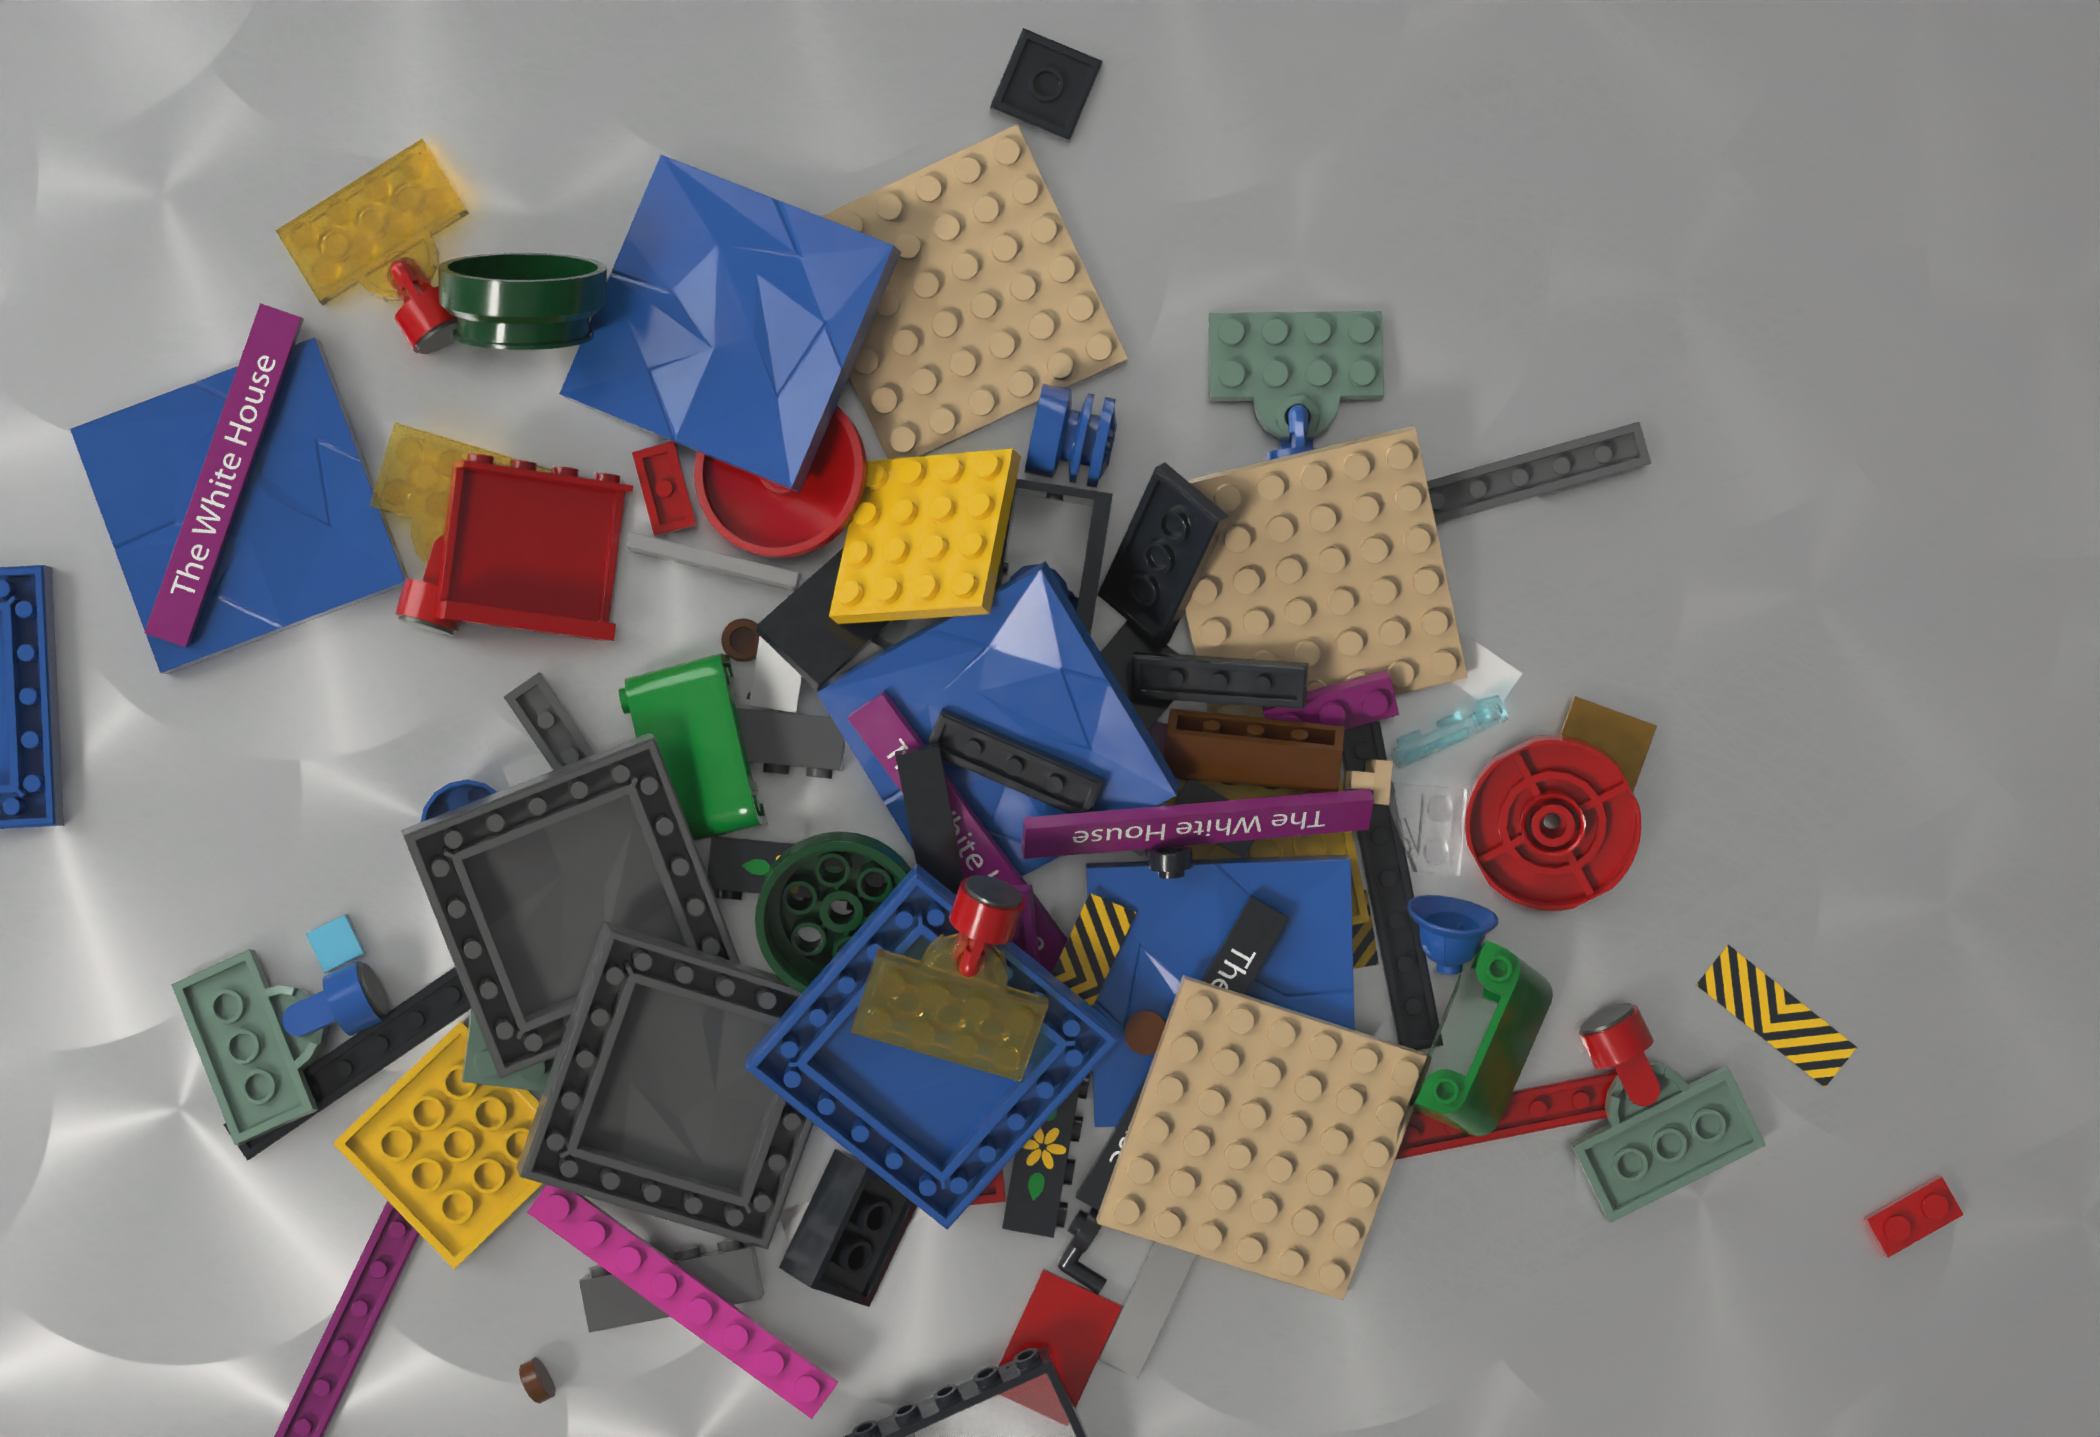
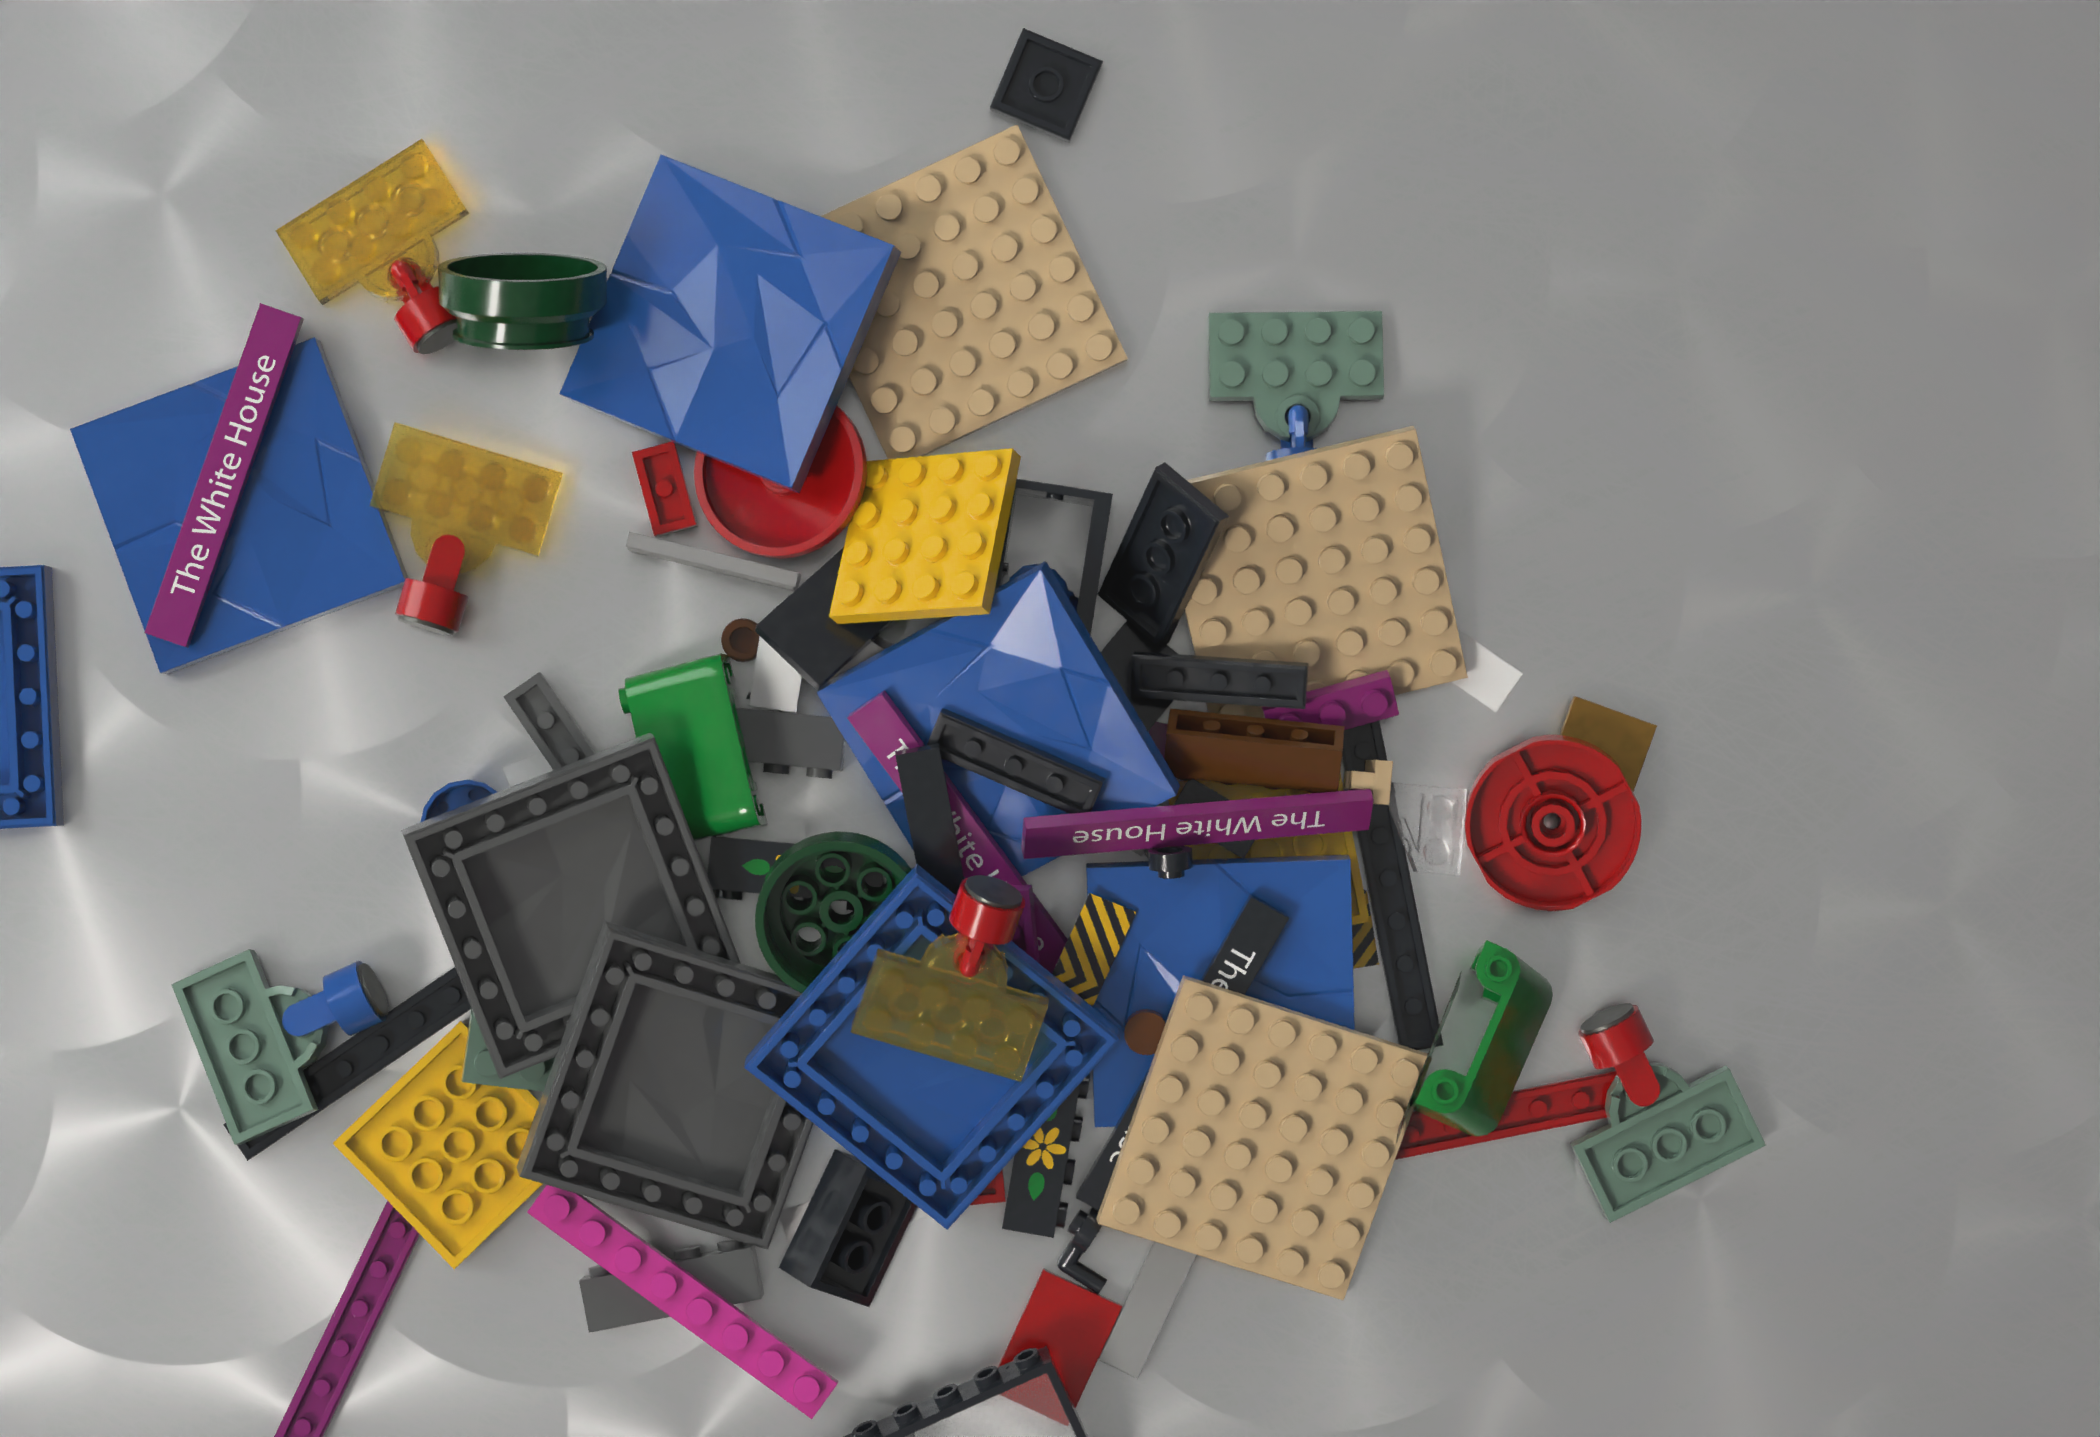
(335, 943): medium azure tile -> none
(530, 548): red panel -> none
(536, 1380): reddish brown tile -> none
(1070, 436): blue wheel -> none
(1450, 731): clear light blue hinge -> none
(1451, 929): blue hat -> none
(1538, 472): dark grey plate -> none
(1776, 1016): sticker -> none
(1913, 1216): red plate -> none

